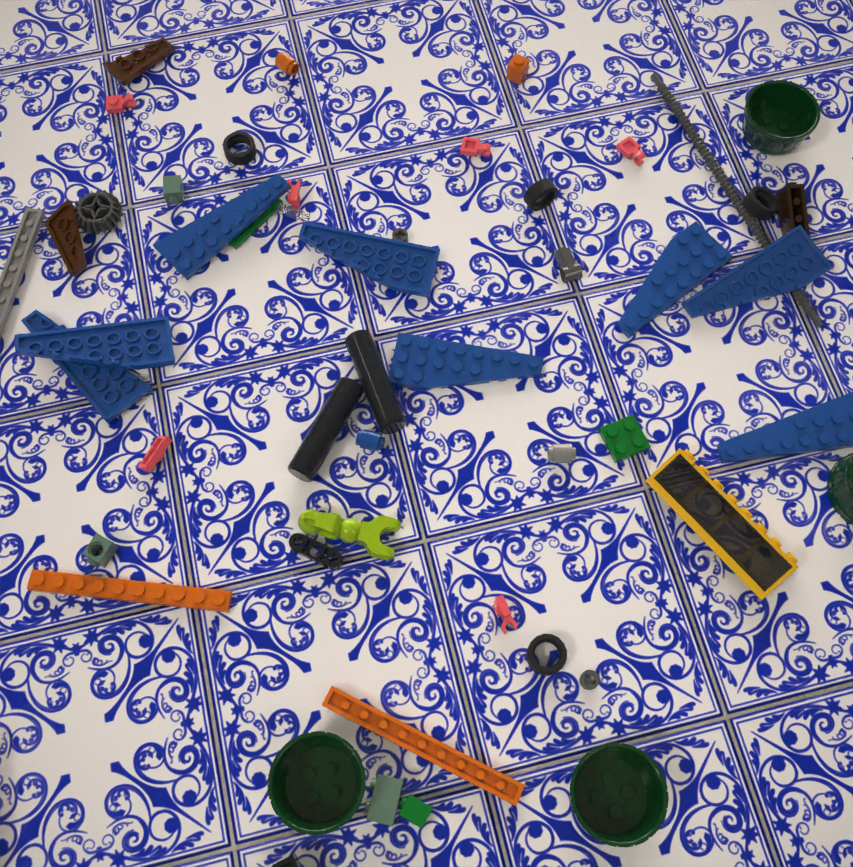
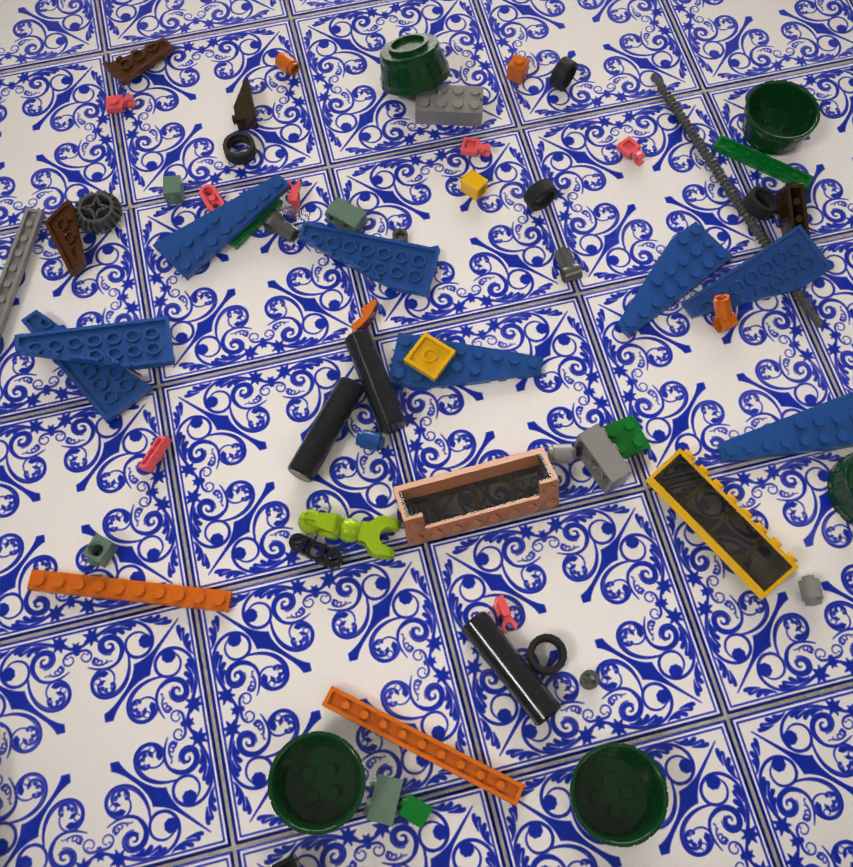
(213, 200): none -> coral plate
(244, 109): none -> dark brown slope
(277, 224): none -> dark grey piece
(346, 216): none -> sand green brick
(368, 314): none -> orange slope
(412, 64): none -> dark green piece
(429, 356): none -> yellow plate
(450, 106): none -> light grey piece
(473, 185): none -> yellow brick
(476, 496): none -> window
(511, 668): none -> black cylinder
(563, 73): none -> black tyre
(602, 458): none -> light grey brick
(725, 318): none -> orange piece
(761, 162): none -> green tile
(810, 590): none -> light grey brick

